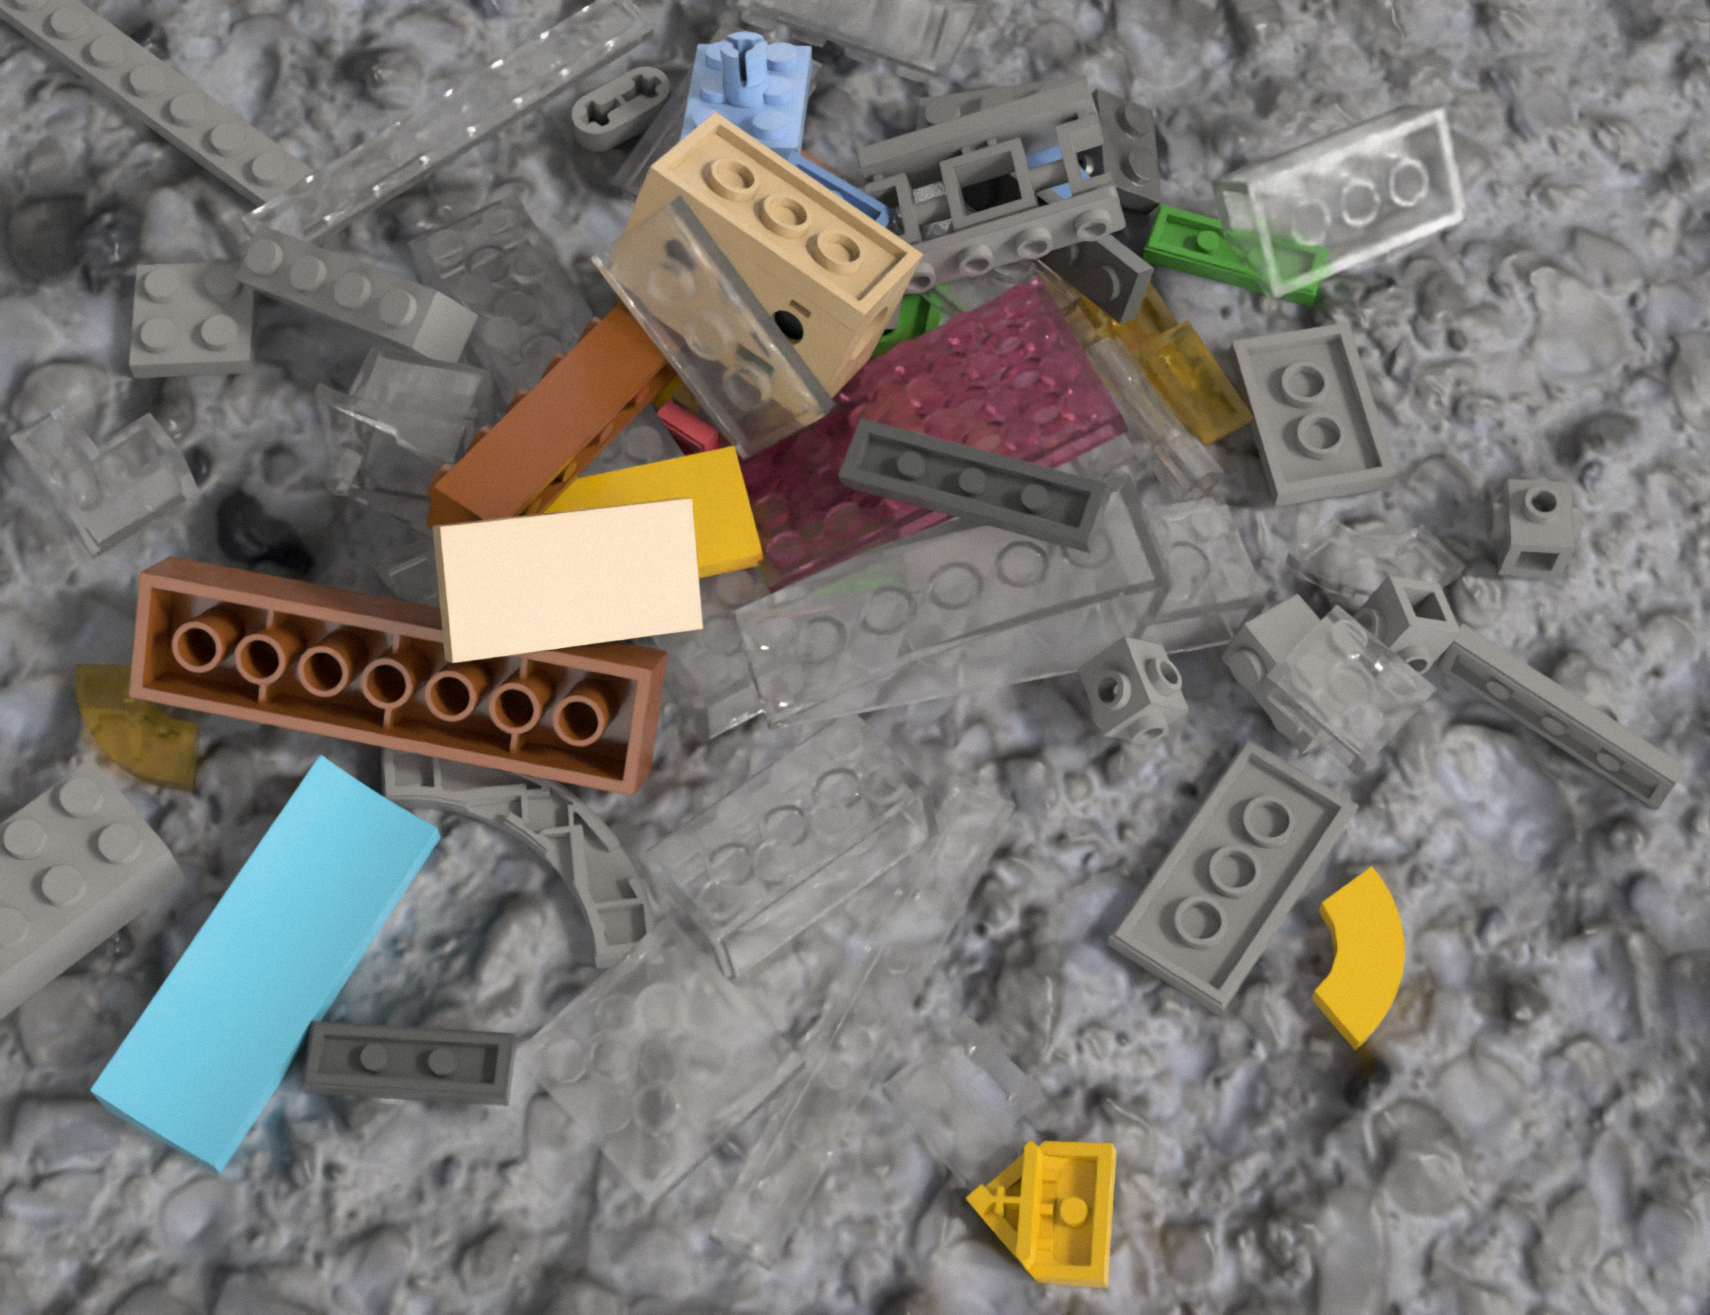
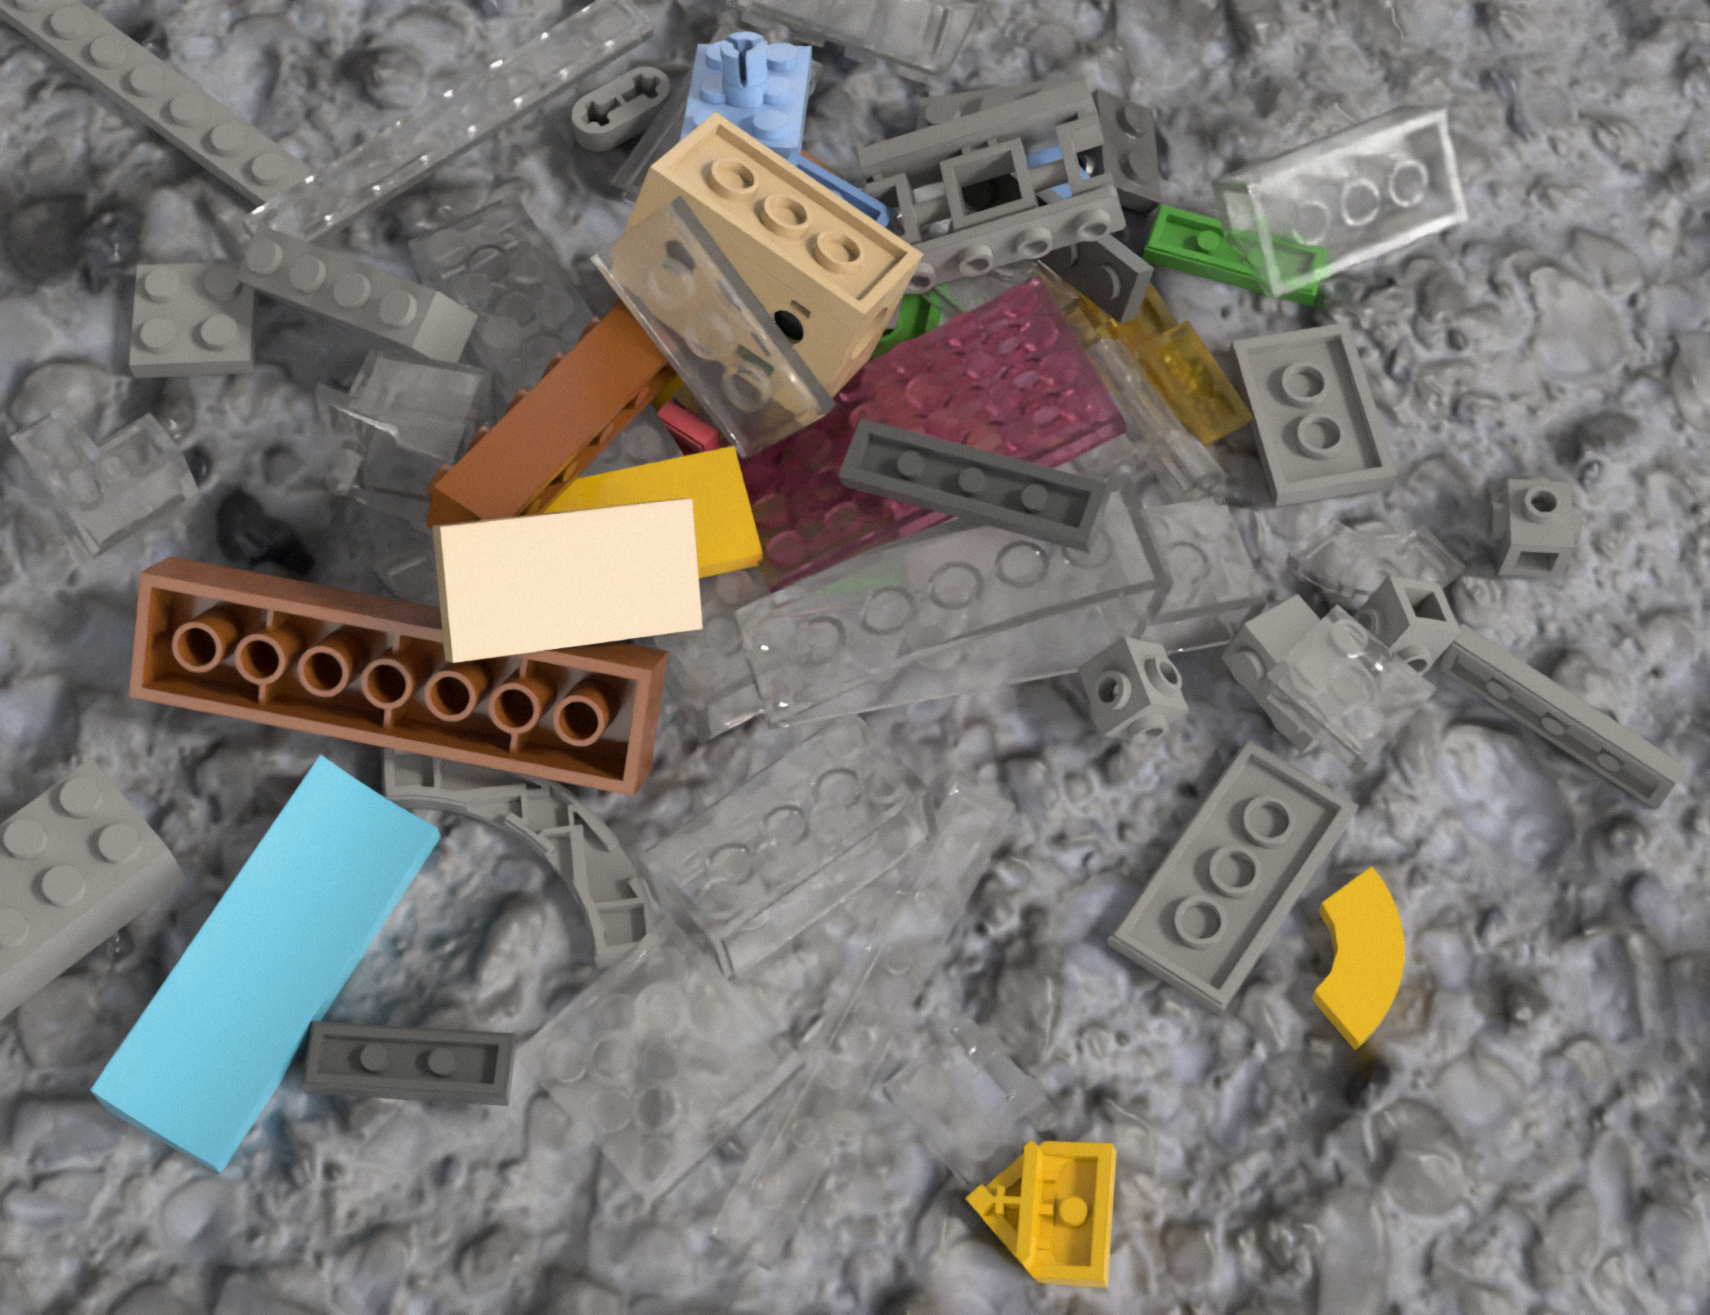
(134, 731): clear yellow tile -> none

